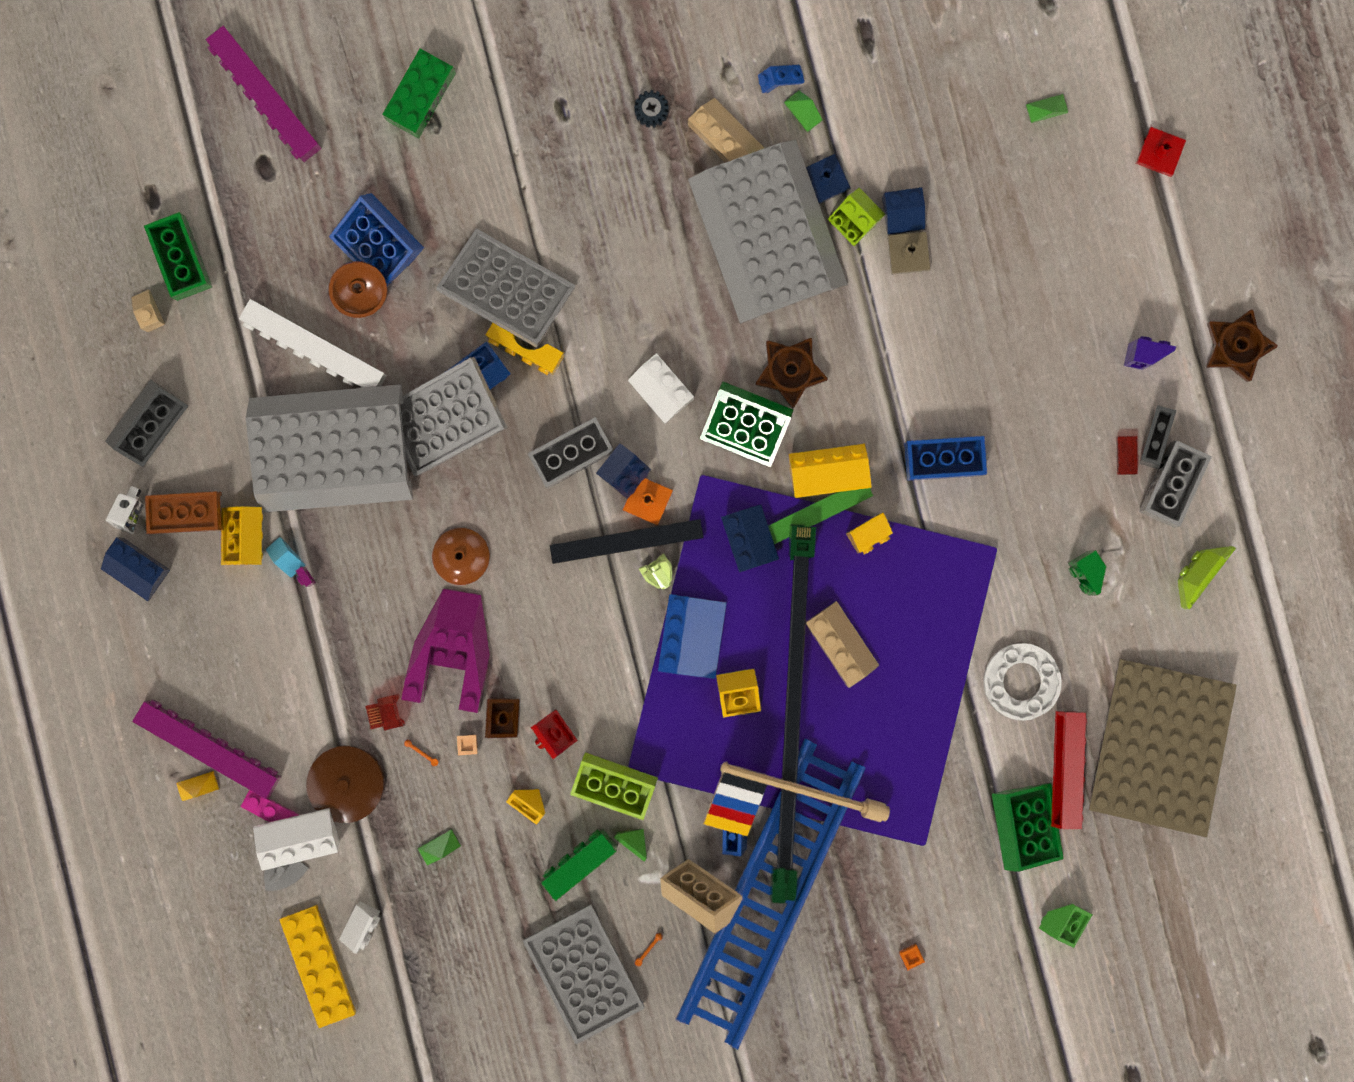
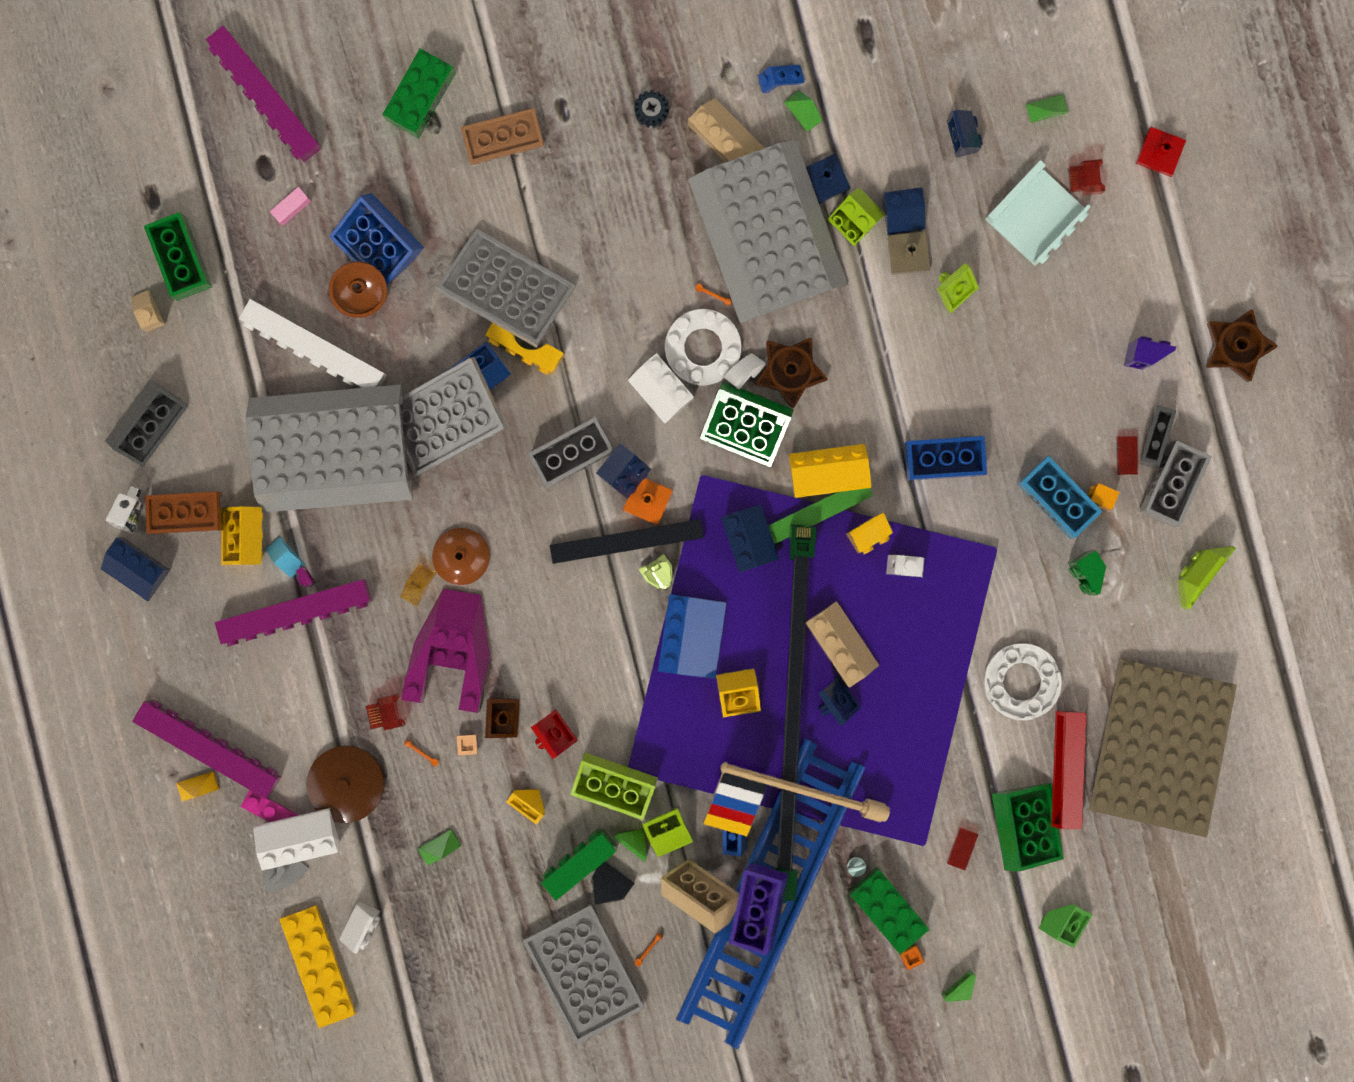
(290, 206): none -> bright pink slope
(294, 611): none -> magenta brick
(417, 584): none -> clear yellow slope
(502, 136): none -> medium nougat plate
(609, 884): none -> black slope
(667, 831): none -> lime slope
(683, 328): none -> white plate
(699, 288): none -> orange hinge
(747, 367): none -> white slope
(758, 908): none -> dark purple brick
(838, 701): none -> dark blue tile
(856, 866): none -> light aqua tile
(888, 910): none -> green brick
(905, 565): none -> white torso
(956, 287): none -> lime tile
(961, 989): none -> bright green slope
(962, 848): none -> clear red tile
(964, 133): none -> dark blue slope
(1037, 215): none -> light aqua panel
(1059, 497): none -> dark azure brick
(1086, 178): none -> clear red piece
(1103, 496): none -> light orange brick

